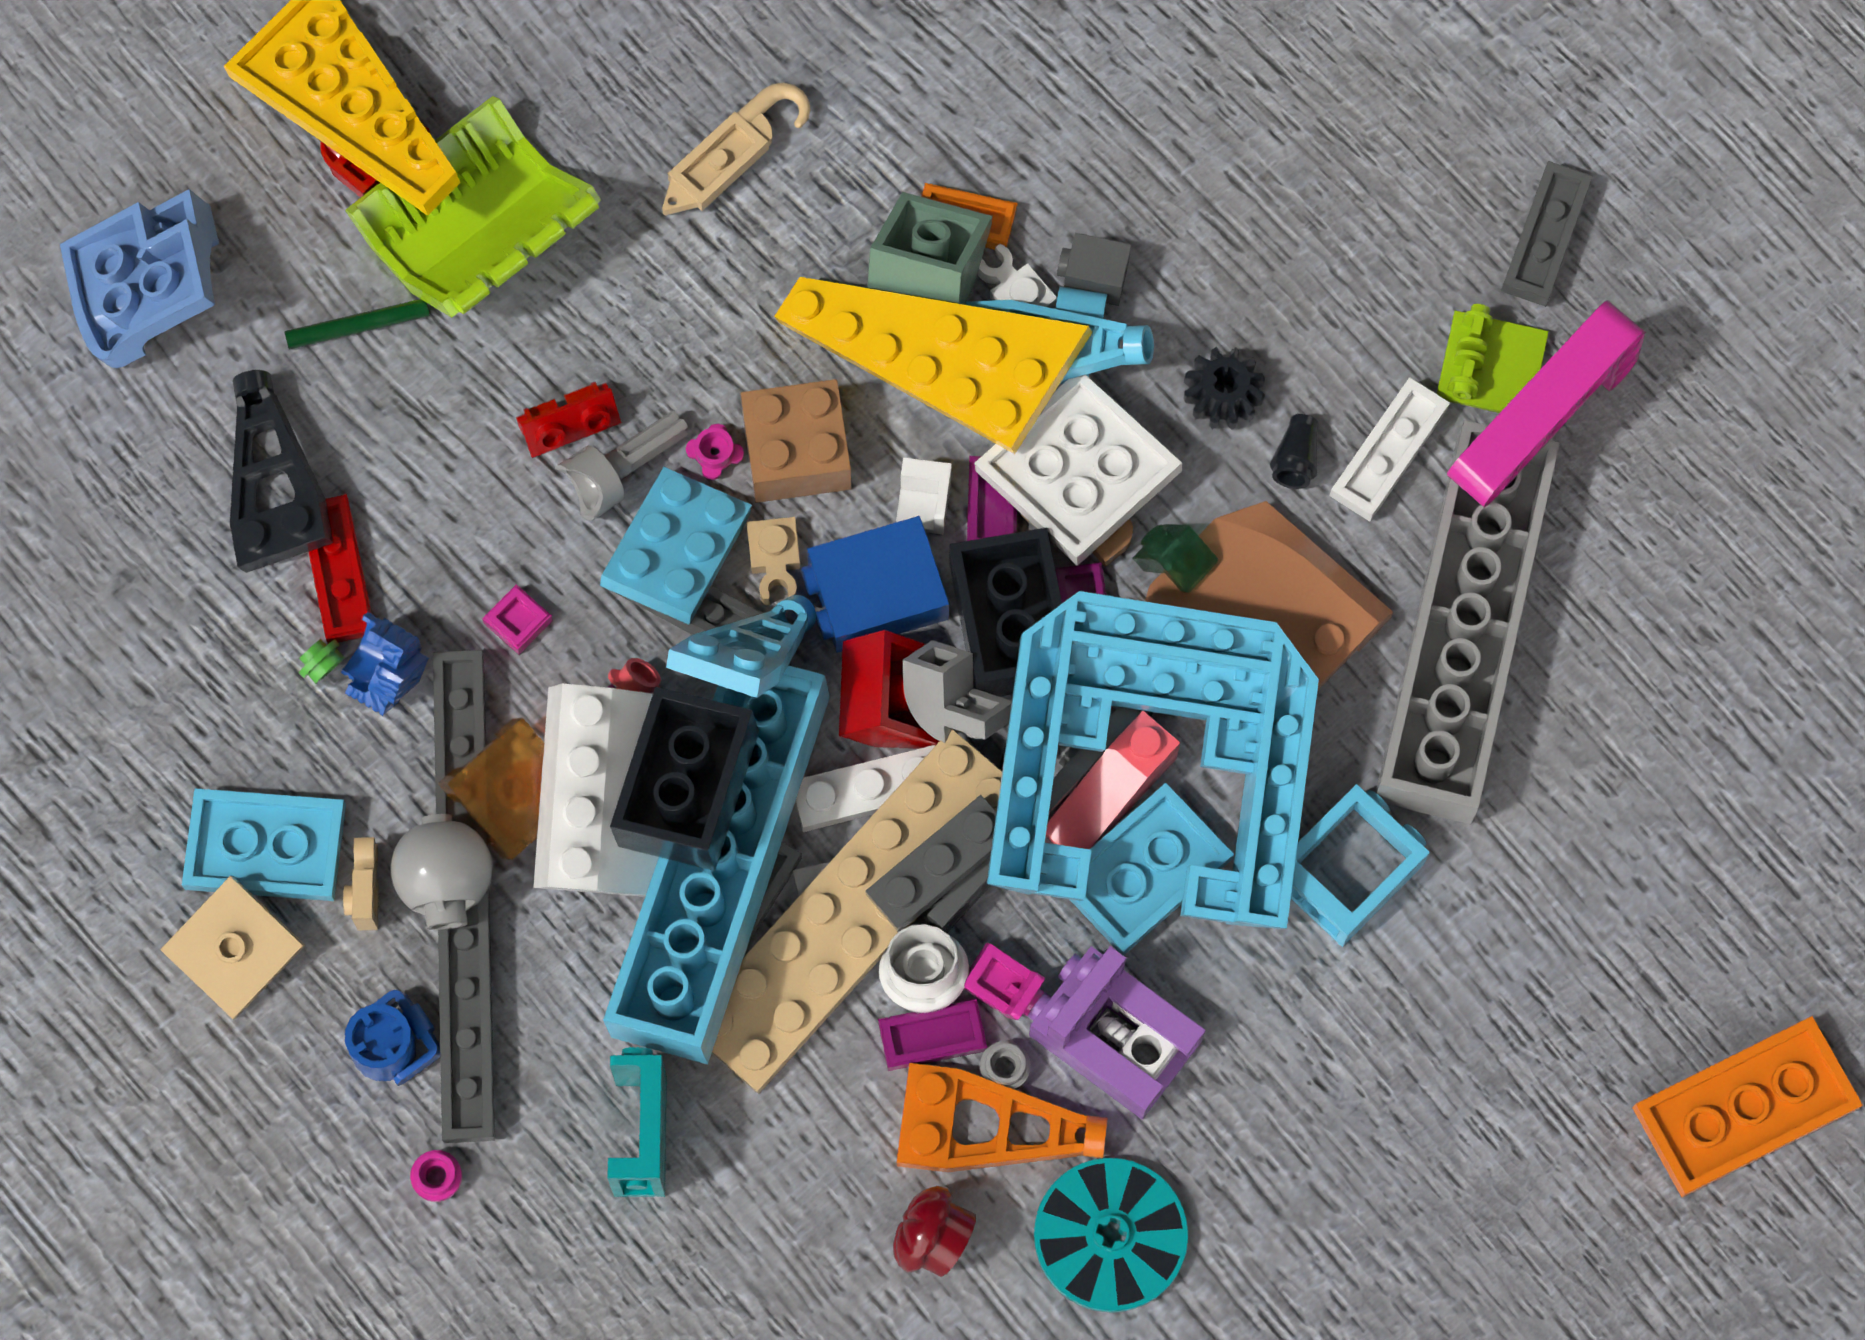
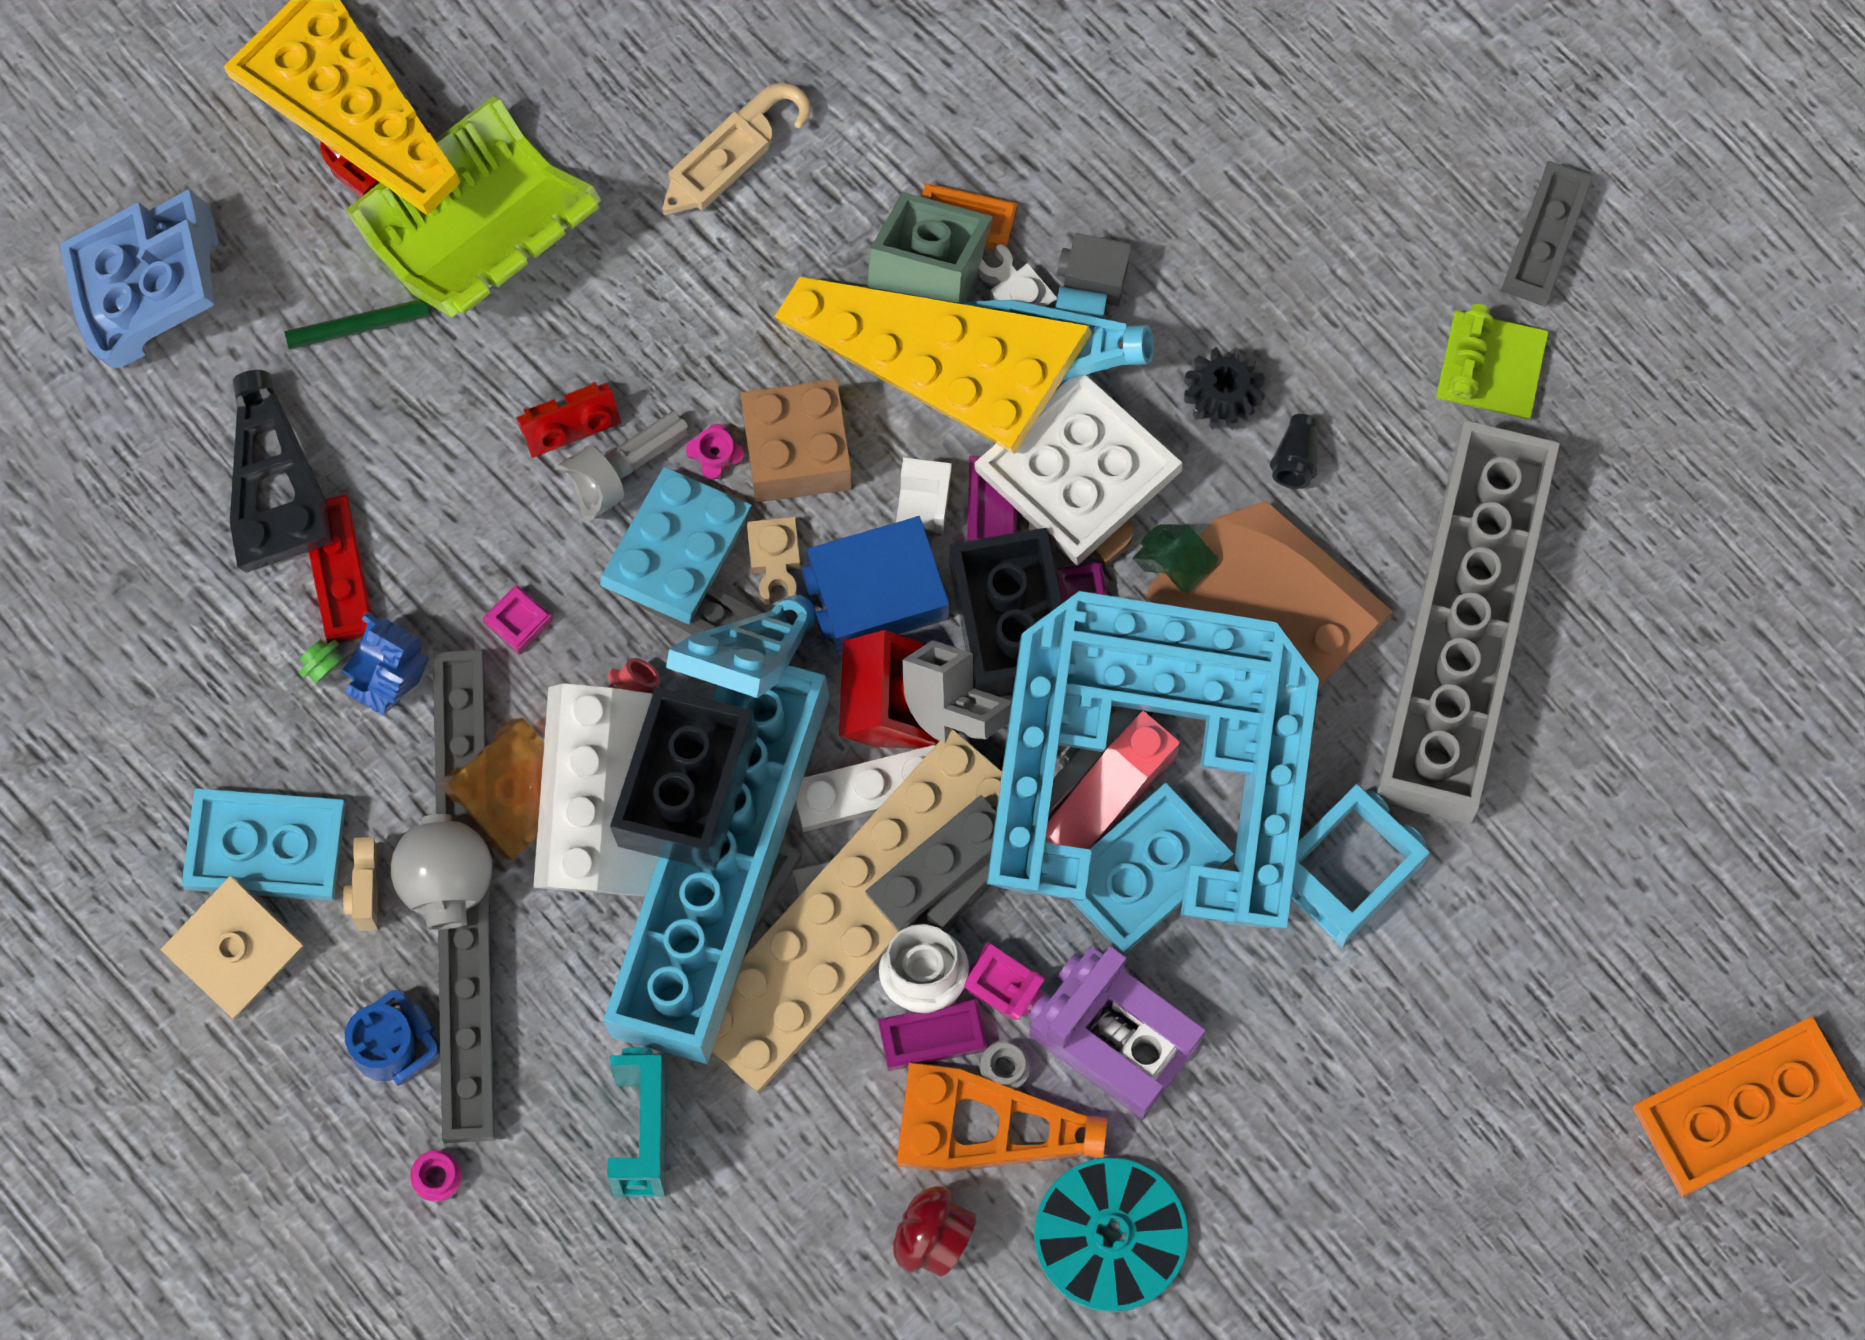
(1389, 449): white plate -> none
(1595, 355): dark pink beam -> none

